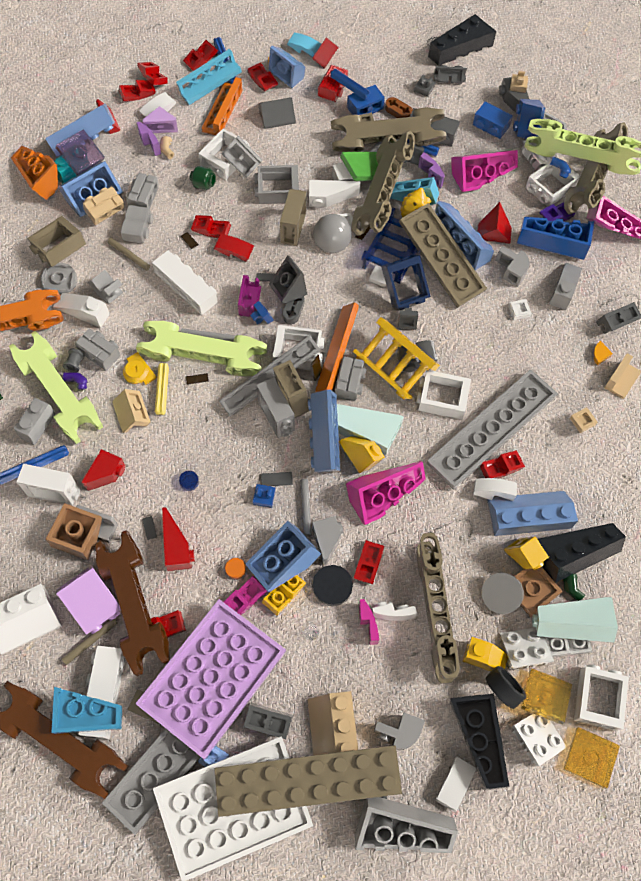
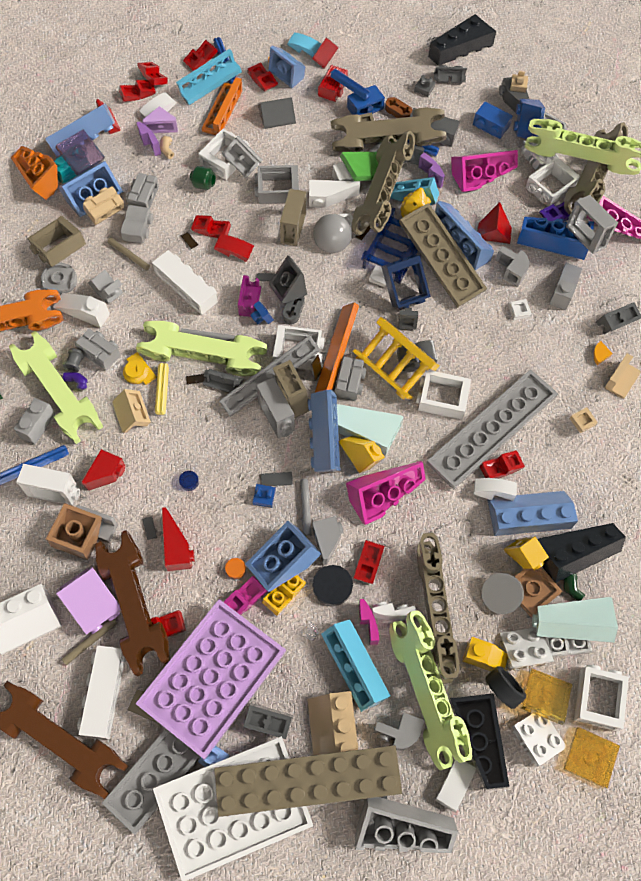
(83, 714): dark azure wing -> none
(221, 380): none -> dark grey hinge
(355, 665): none -> medium azure brick
(443, 729): none -> yellowish green piece
(562, 165): blue arm -> none
(592, 241): none -> light grey window

